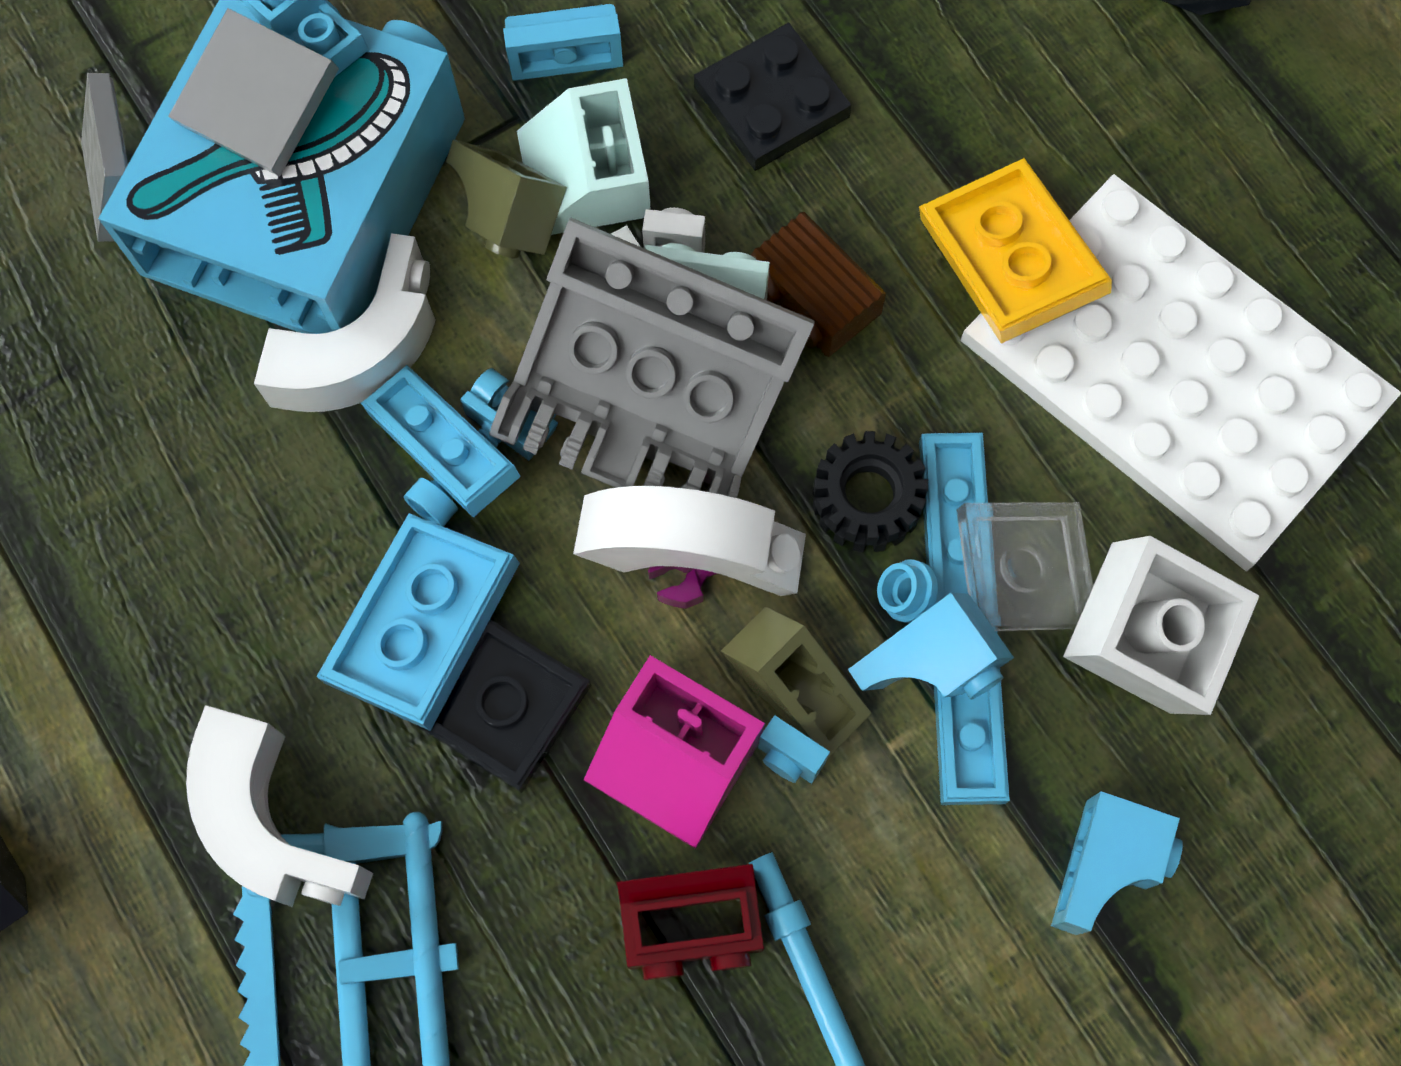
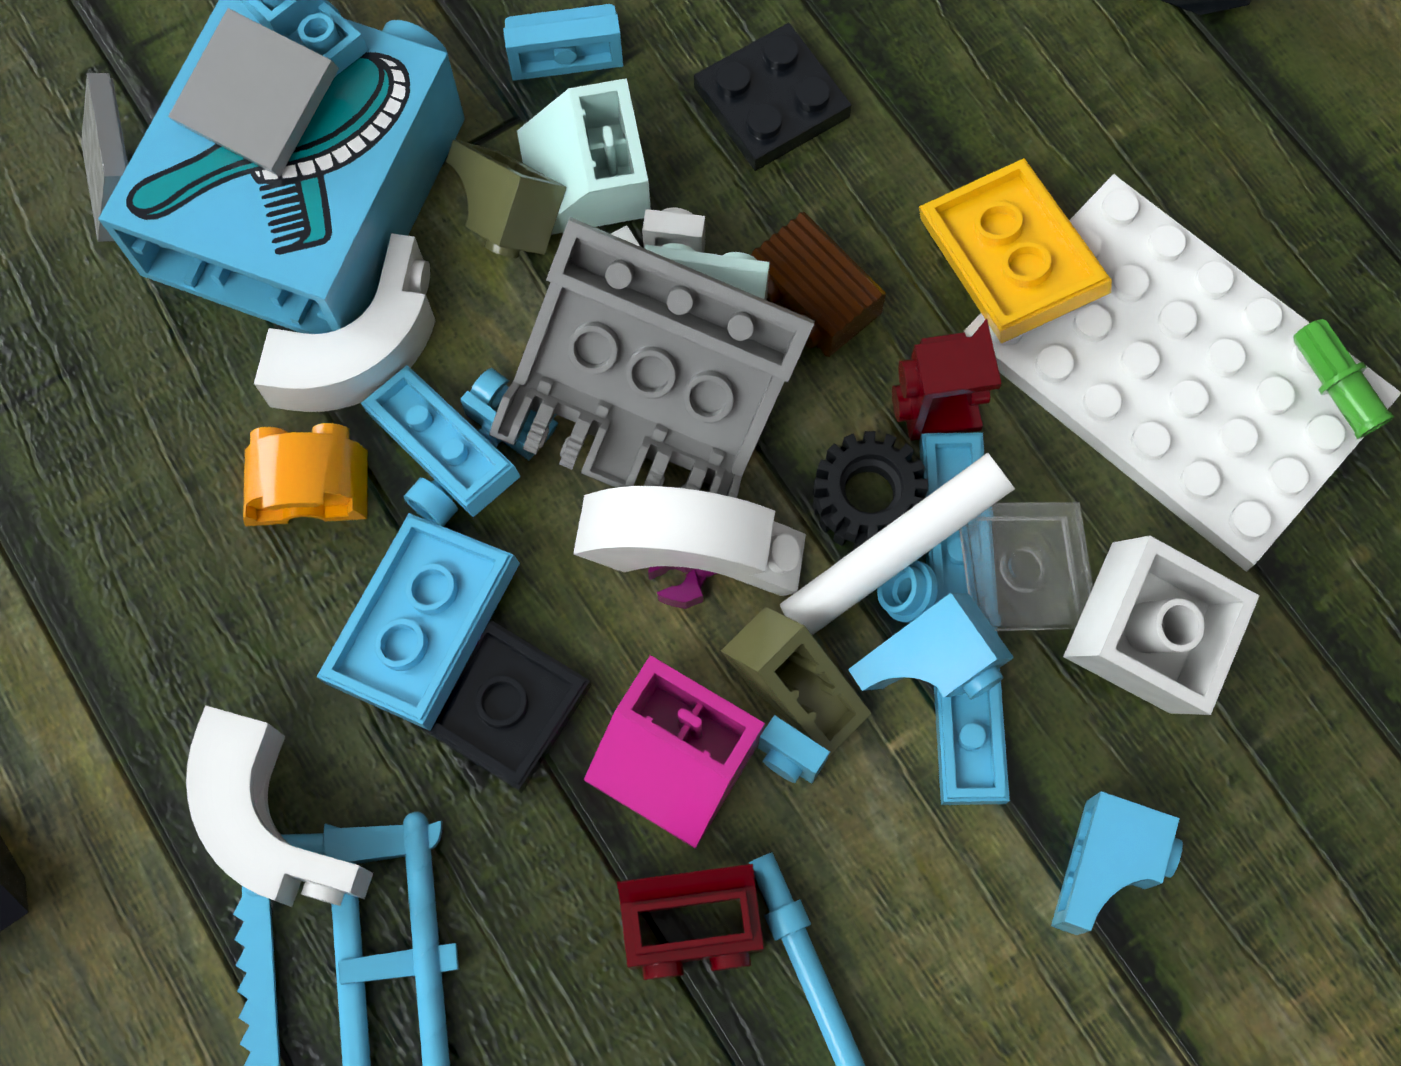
(304, 476): none -> light orange cylinder
(898, 544): none -> white piece
(946, 383): none -> dark red window
(1342, 378): none -> bright green axle

